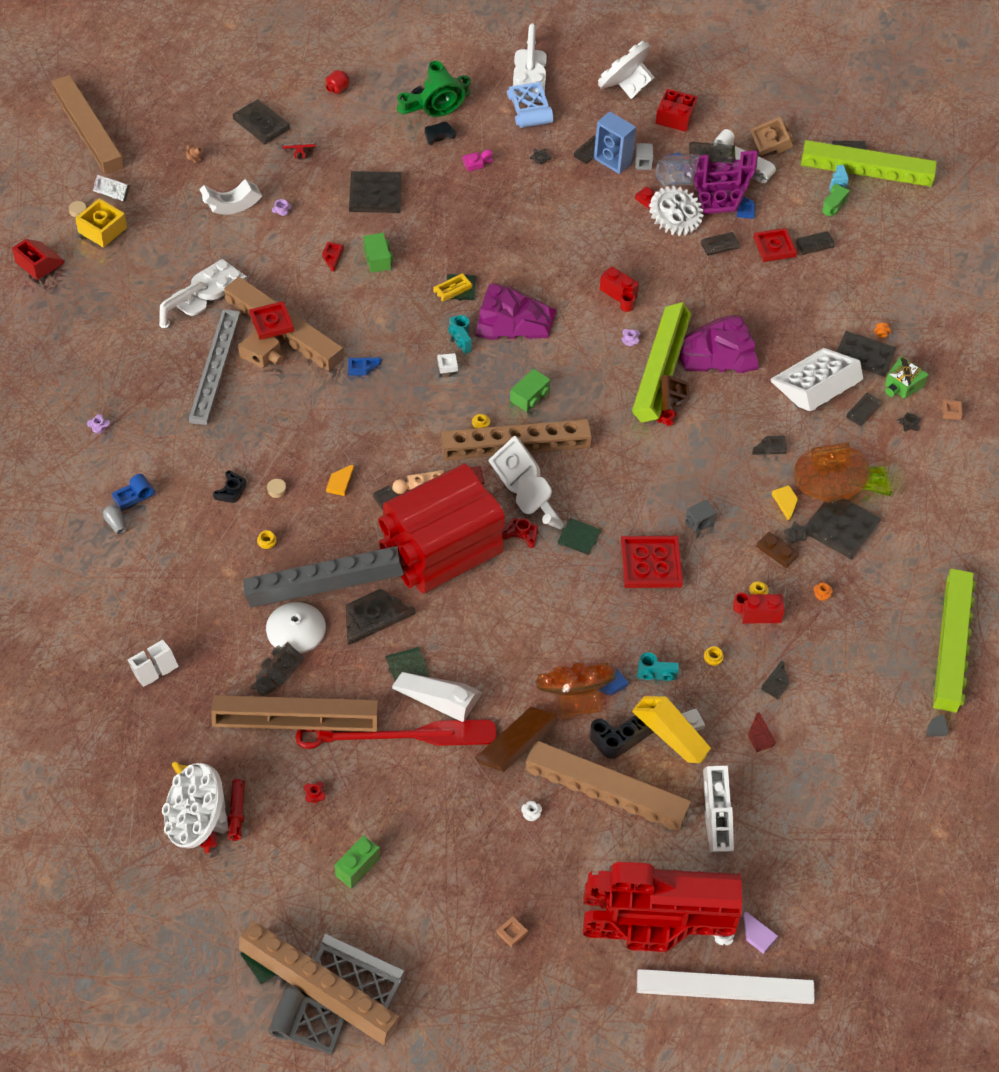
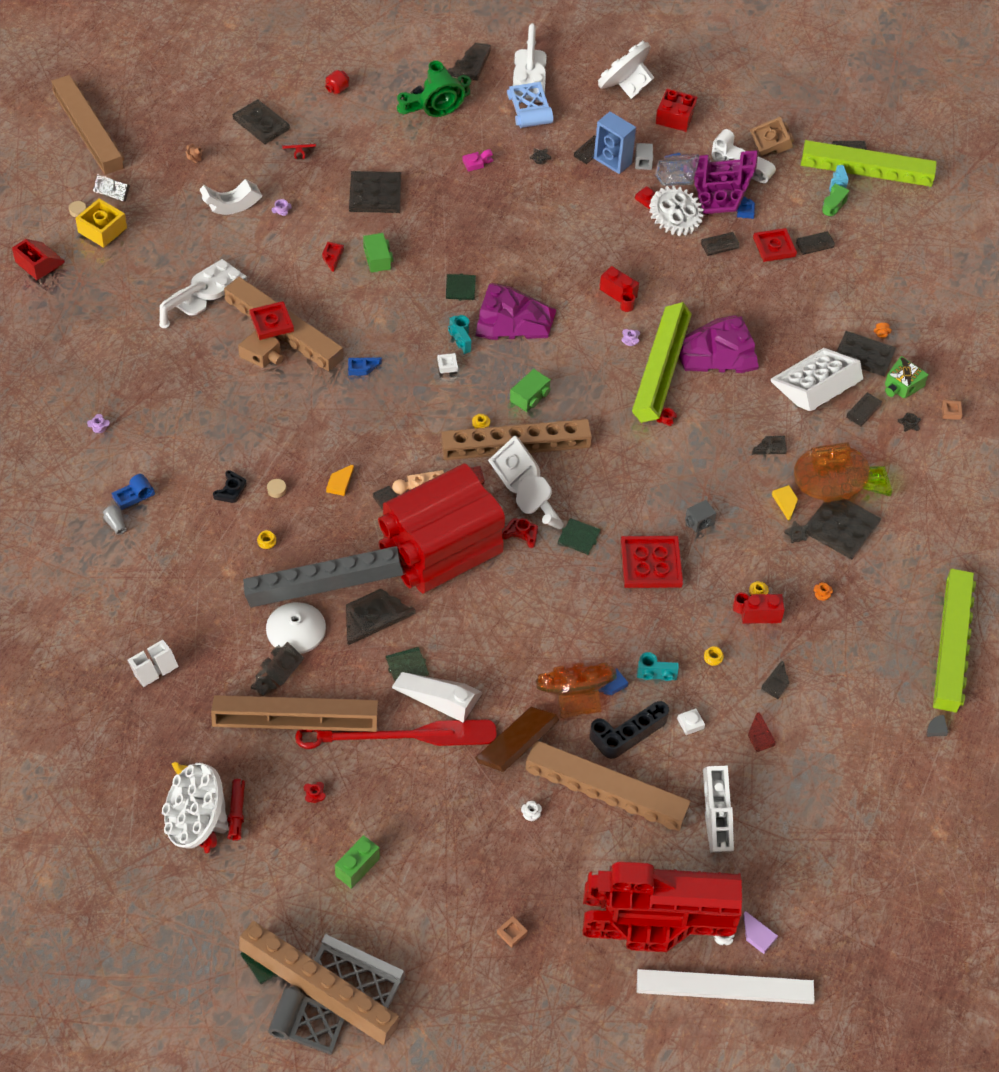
(214, 367): light grey plate -> none
(438, 132): black piece -> none
(454, 289): yellow tile -> none
(472, 62): none -> clear smoke wing
(672, 727): yellow slope -> none
(673, 392): reddish brown wing -> none
(716, 152): clear smoke plate -> none
(777, 549): reddish brown plate -> none

